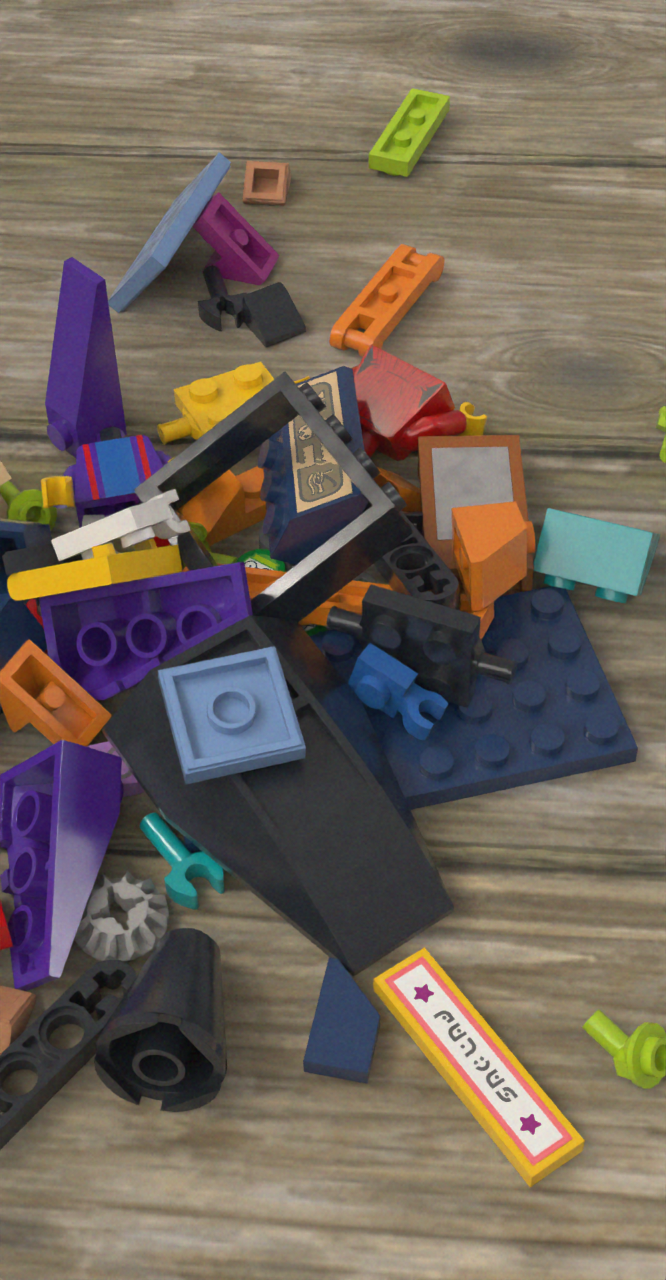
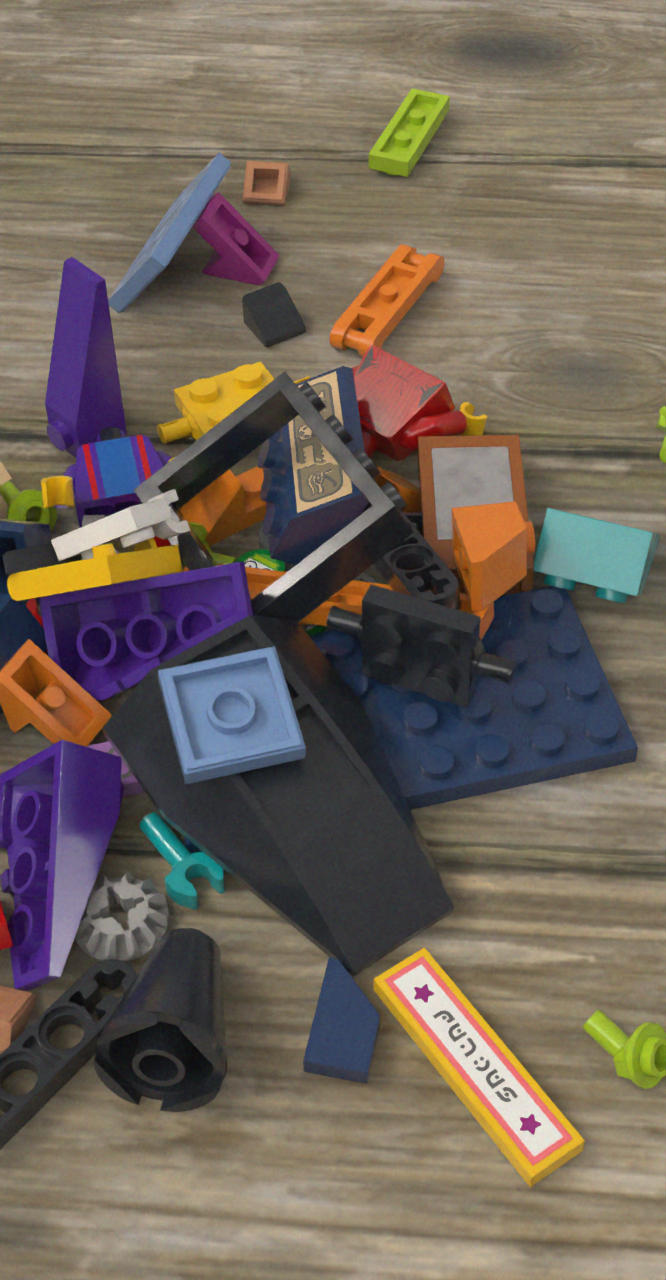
(220, 300): black bar -> none
(390, 686): blue plate -> none

